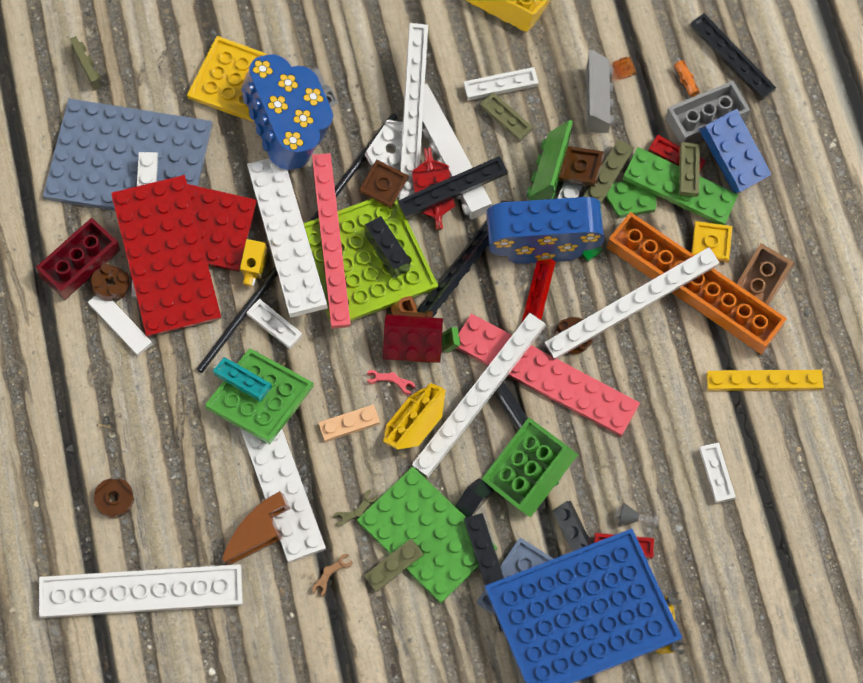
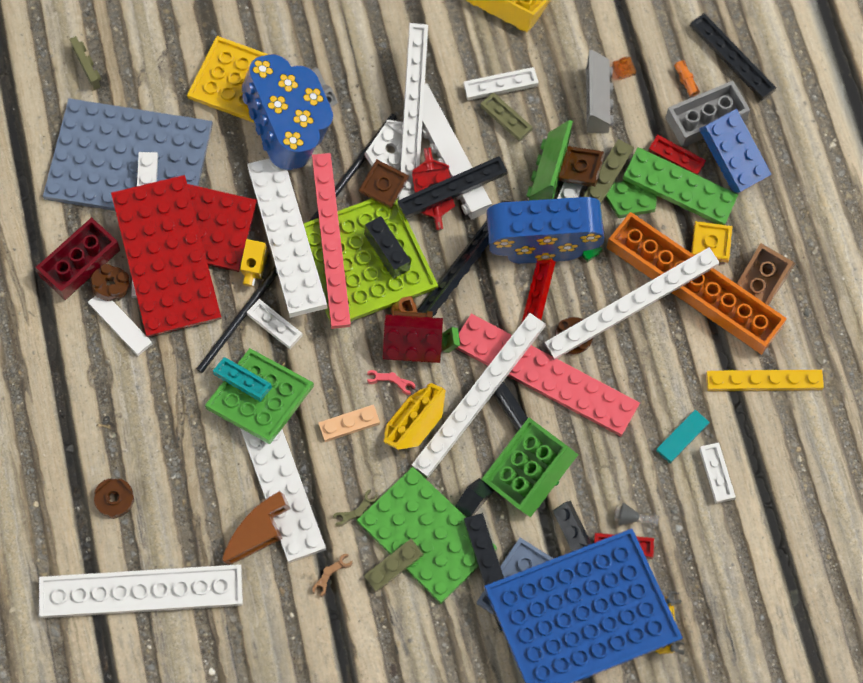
(682, 436): none -> teal tile
(689, 169): olive plate -> none

